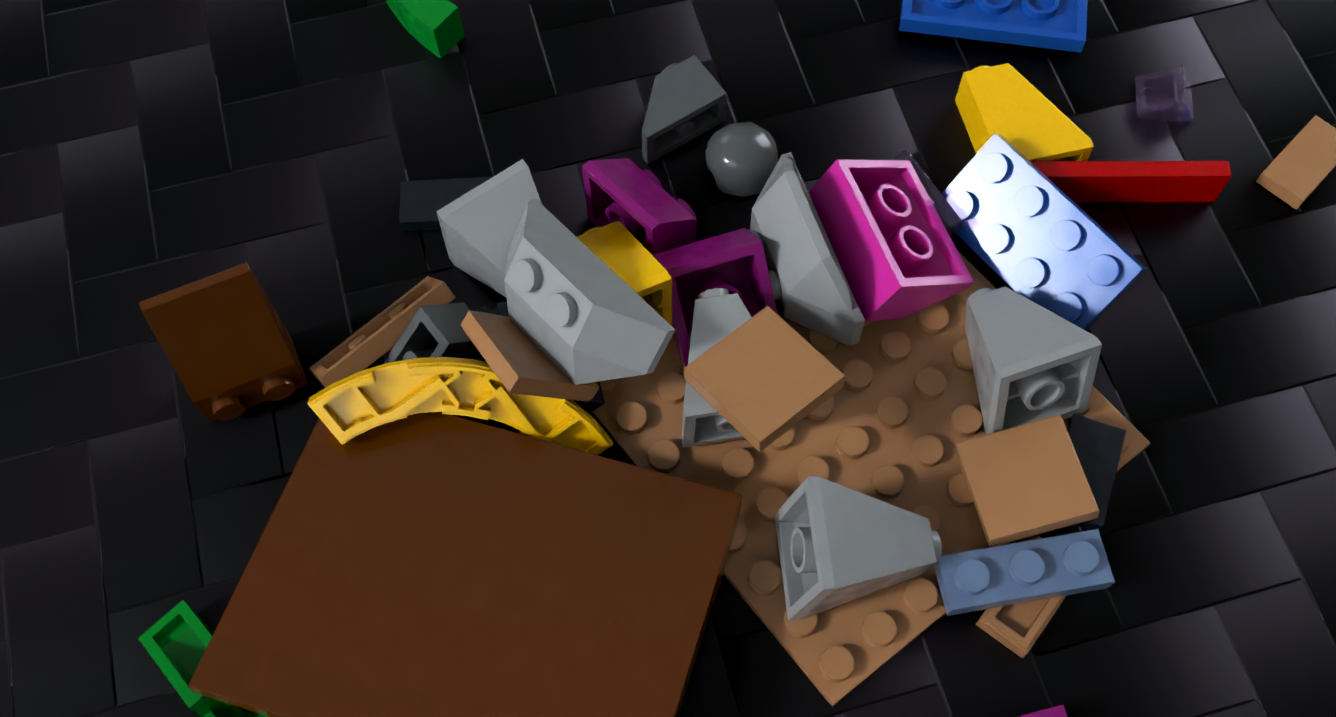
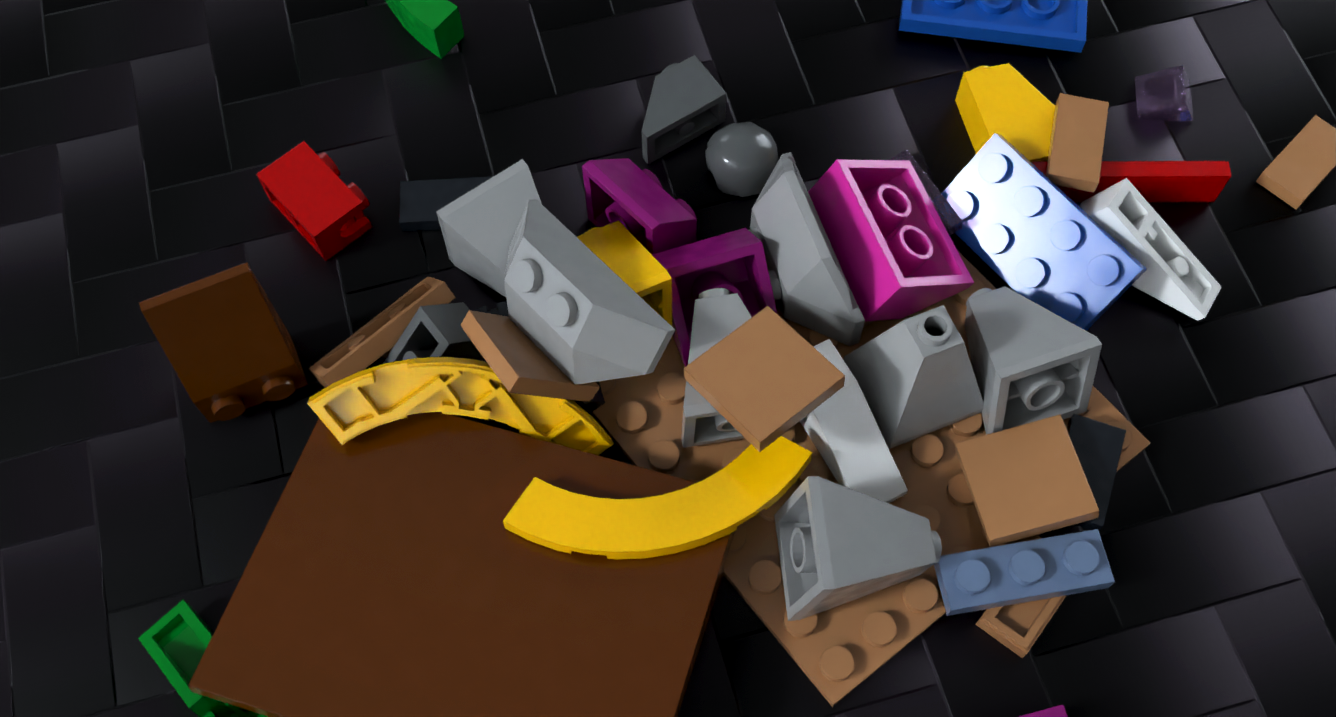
(316, 199): none -> red brick
(661, 522): none -> yellow tile
(851, 439): none -> white slope
(916, 377): none -> light grey slope
(1077, 142): none -> medium nougat tile
(1172, 269): none -> white slope

